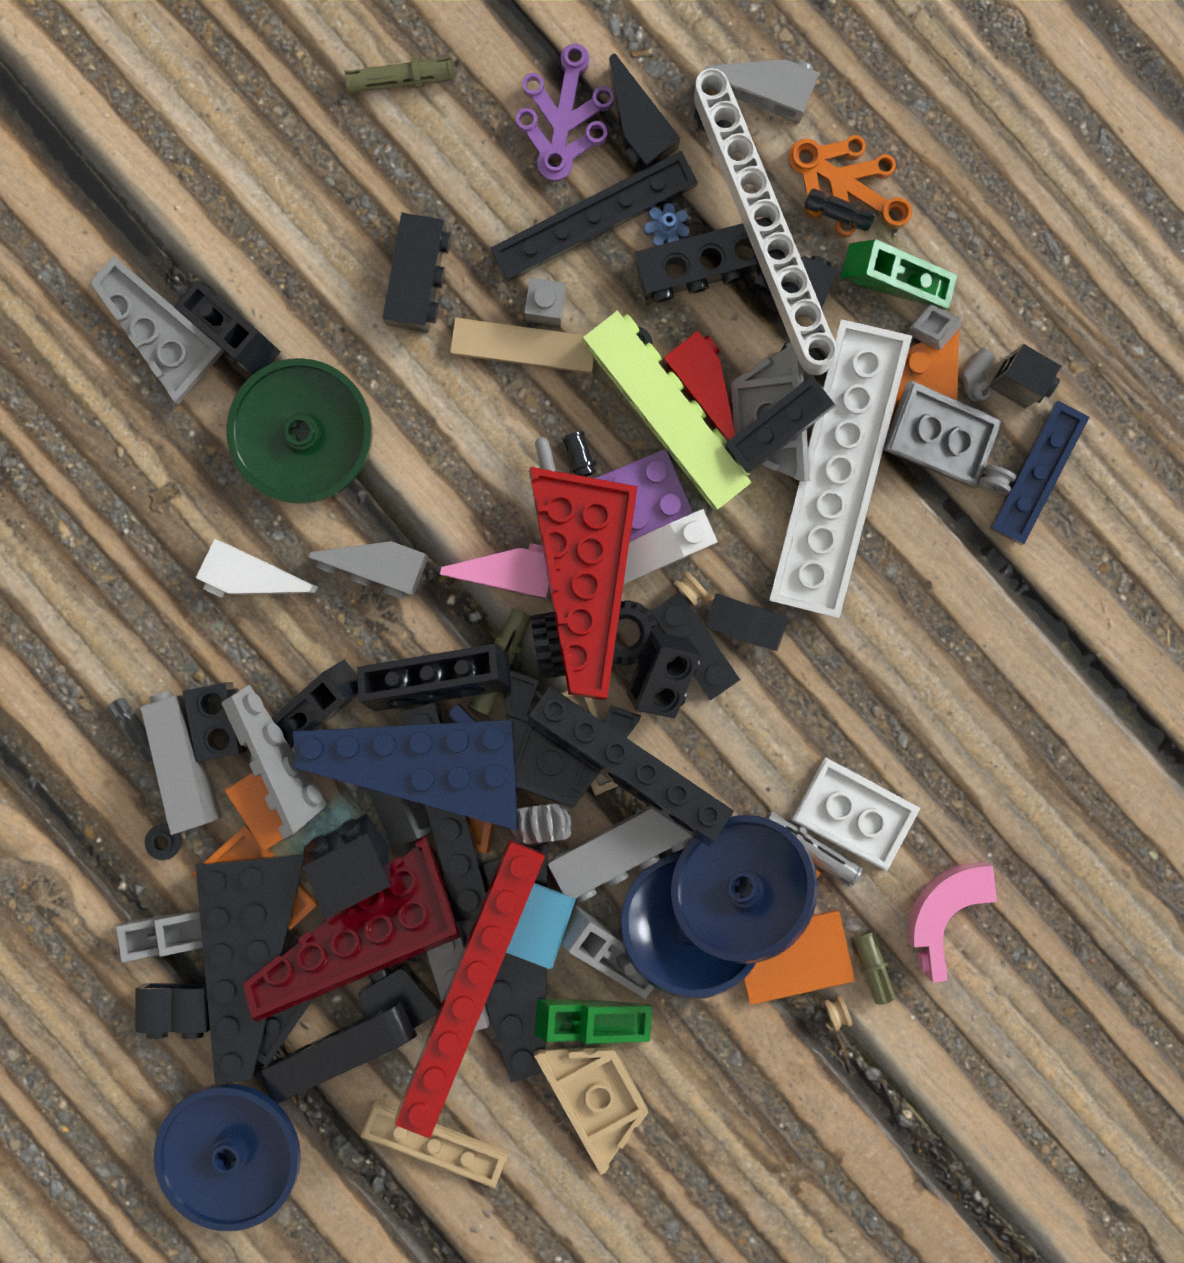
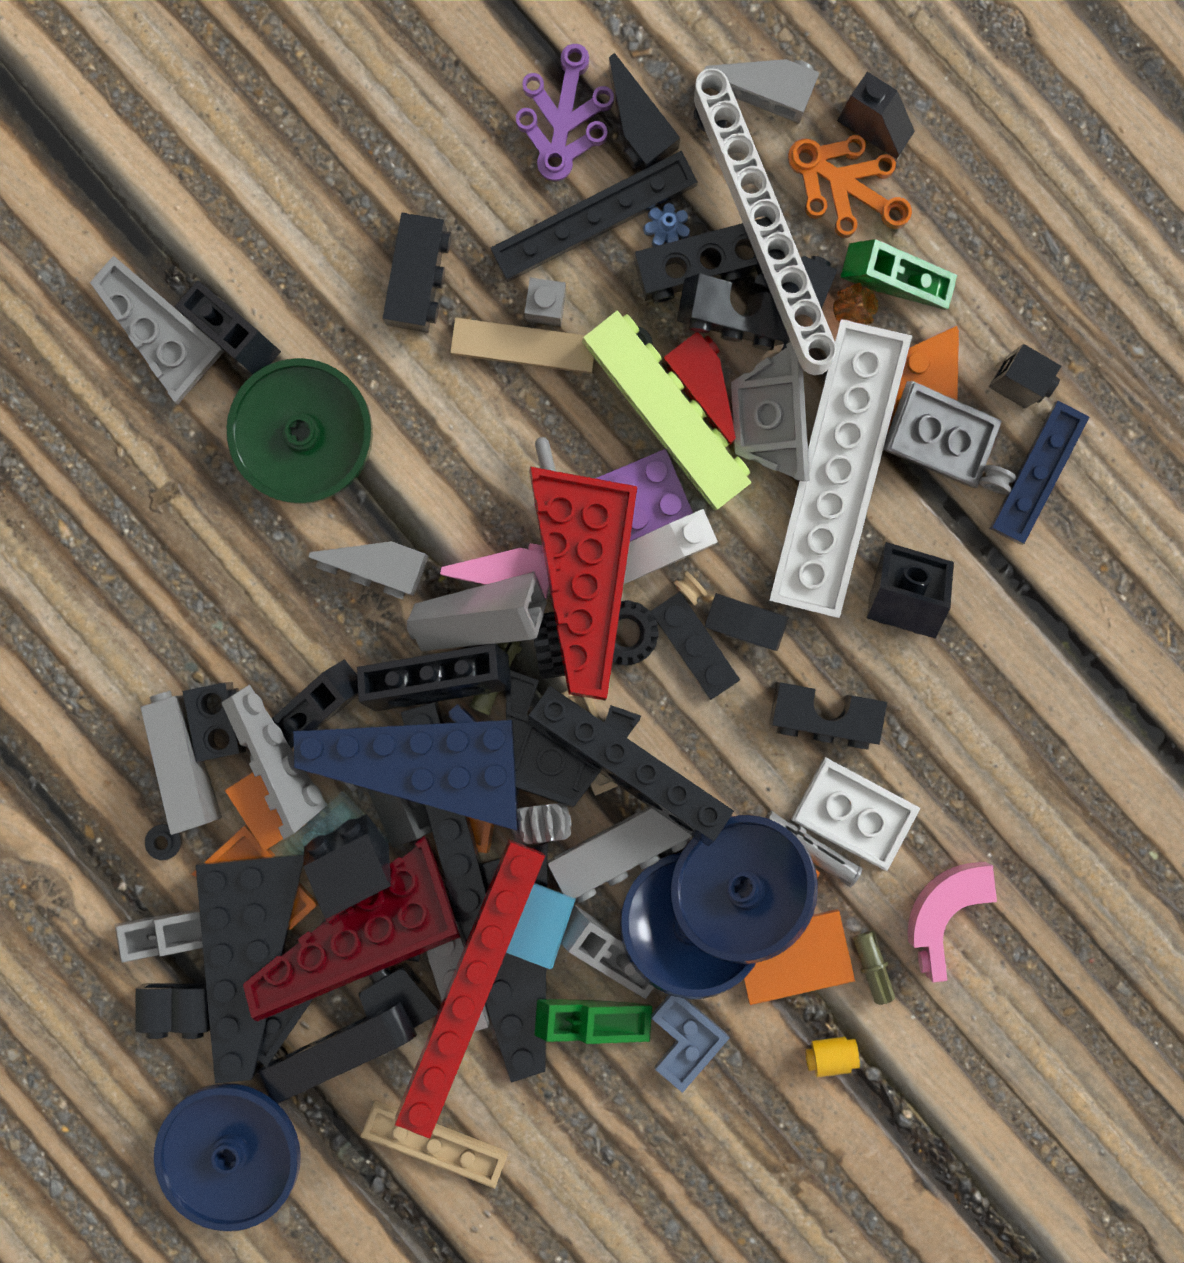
(131, 728): dark grey axle -> none
(242, 574): white slope -> none
(397, 75): olive pin -> none
(480, 615): none -> light grey slope
(579, 454): black pin -> none
(595, 1097): tan wing -> none
(656, 673): black brick -> none
(695, 1043): none -> sand blue plate
(708, 307): none -> black arch
(780, 424): black plate -> none
(832, 1056): none -> yellow brick
(838, 1013): tan bush -> none
(839, 209): black axle -> none
(855, 305): none -> clear orange gear
(859, 721): none -> black arch
(878, 115): none -> black slope
(911, 590): none -> black slope
(935, 327): light grey tile -> none
(973, 376): light grey arm -> none

